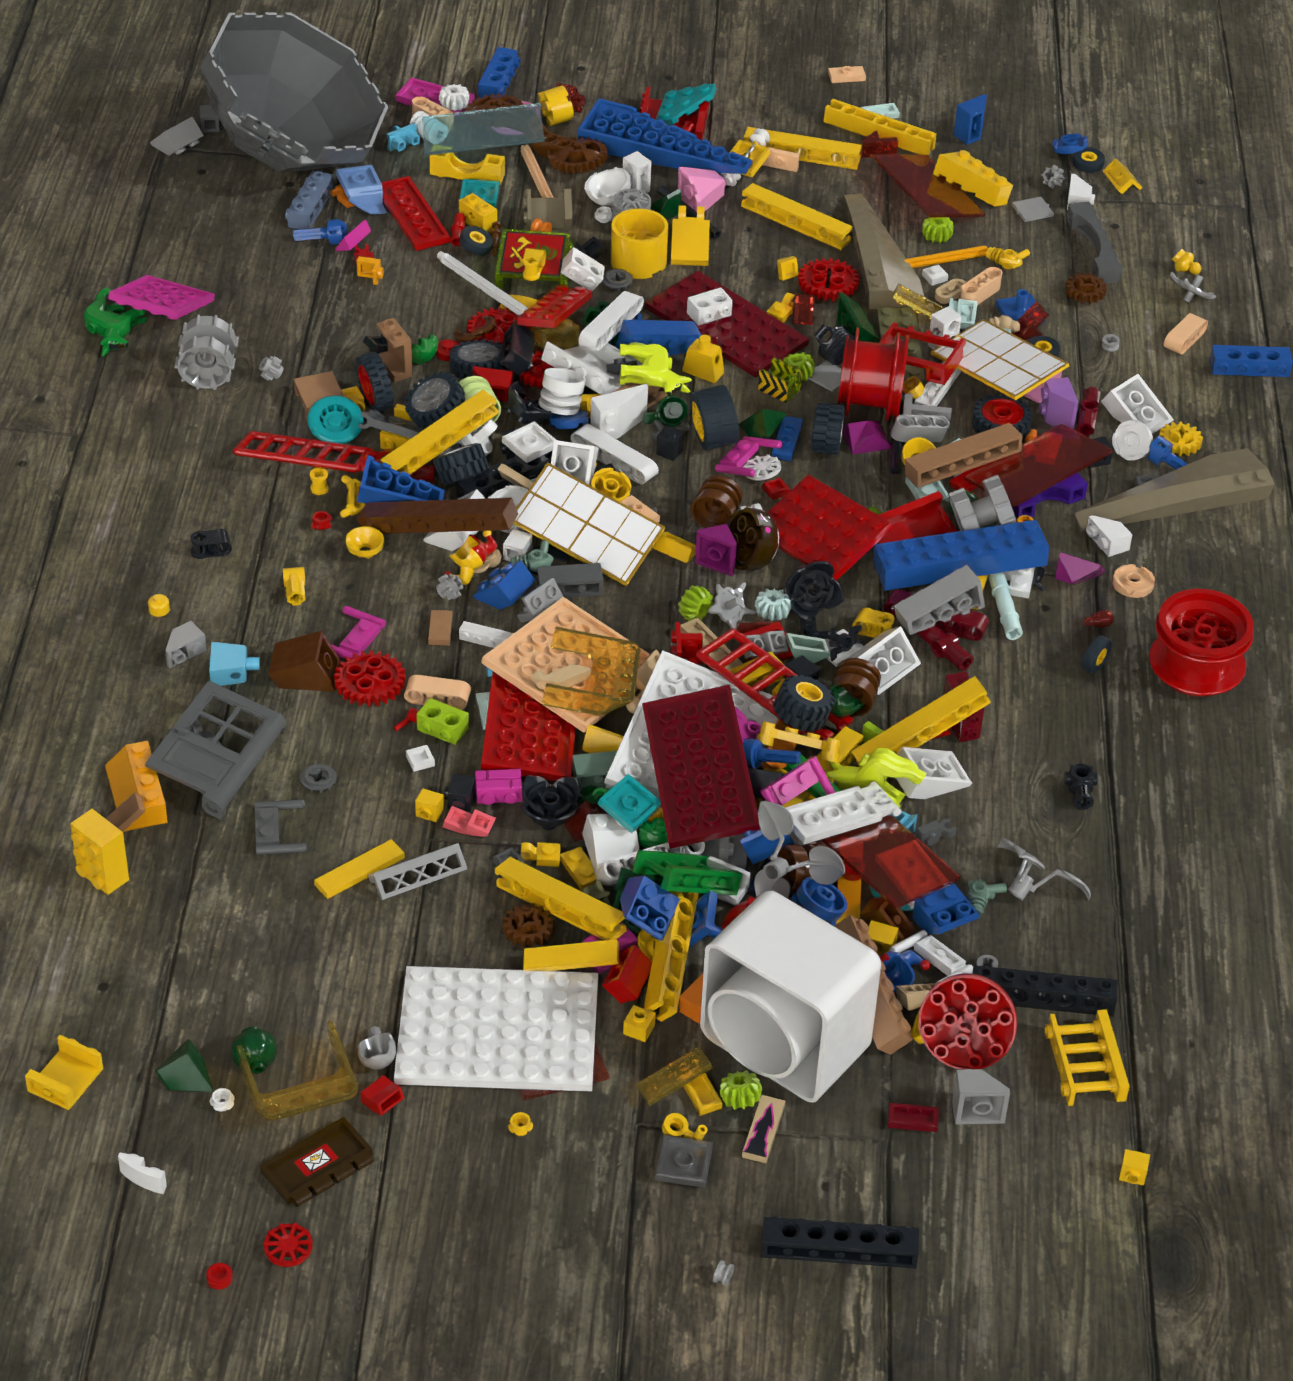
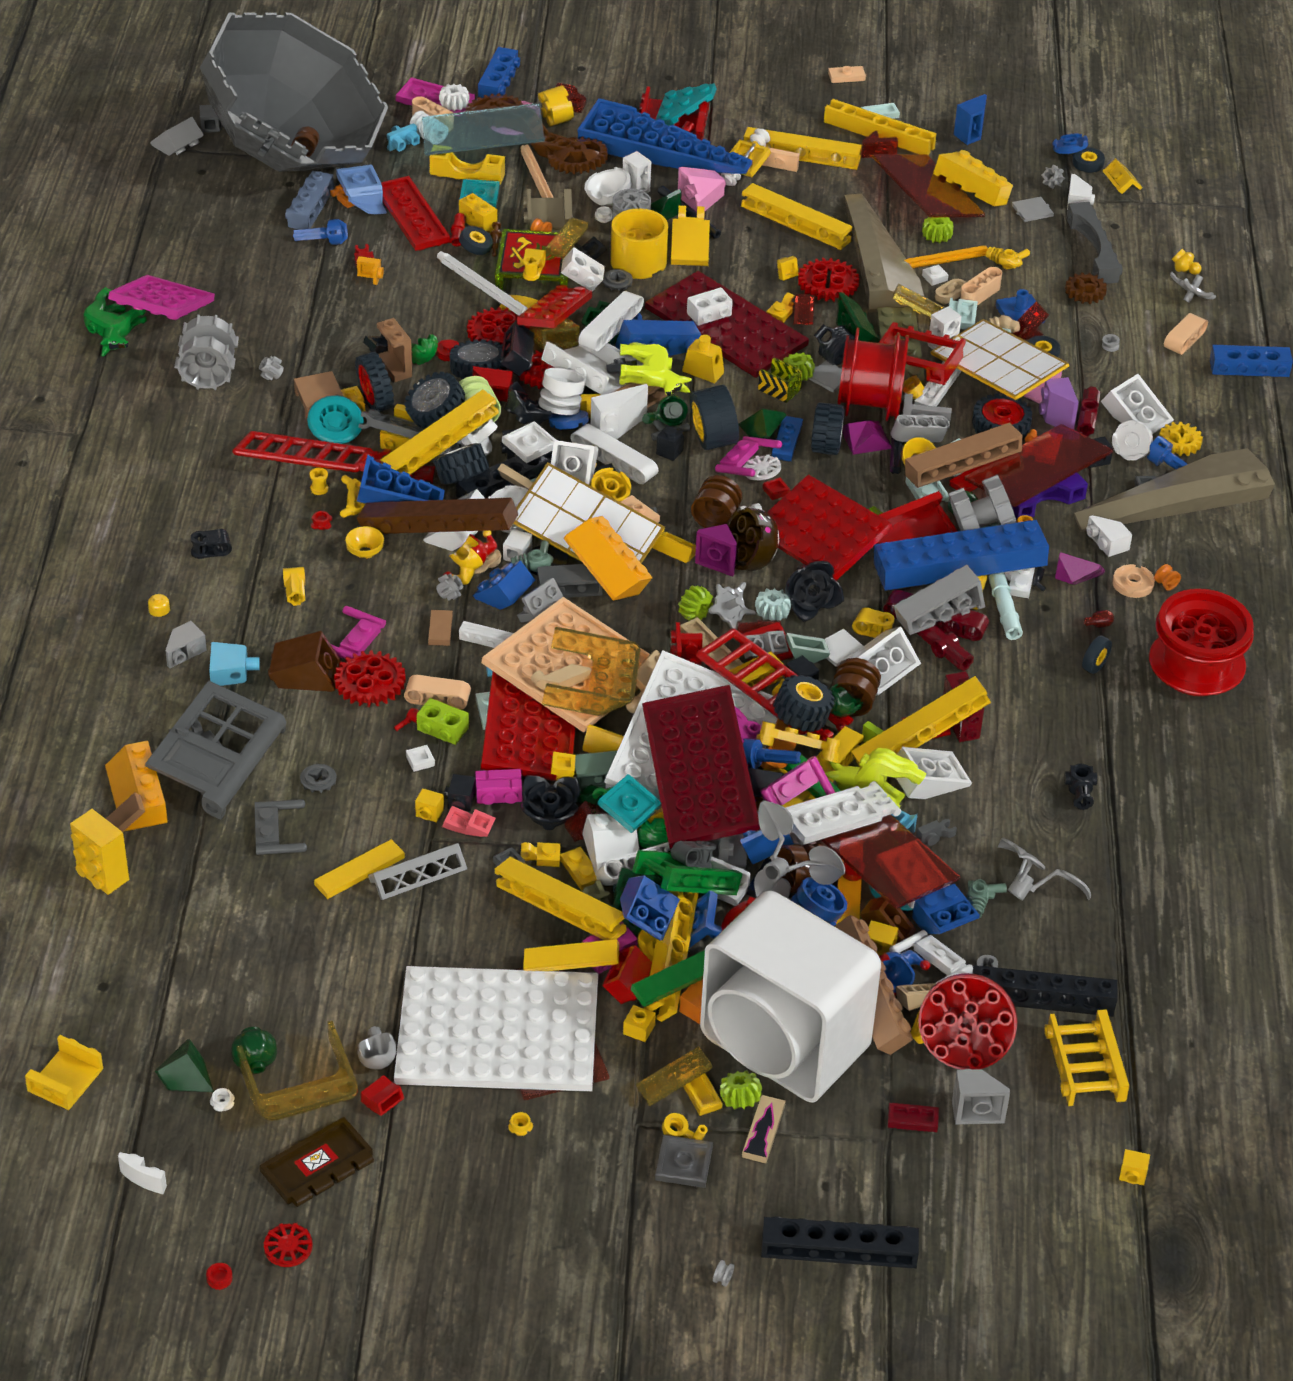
(307, 137): none -> reddish brown wheel
(354, 237): dark pink slope -> none
(463, 337): reddish brown piece -> none
(528, 925): reddish brown gear -> none
(563, 765): none -> yellow tile
(567, 237): none -> clear yellow plate
(608, 558): none -> light orange slope
(669, 980): none -> green tile
(693, 853): none -> dark grey piece
(841, 642): black piece -> none
(1167, 577): none -> orange wheel

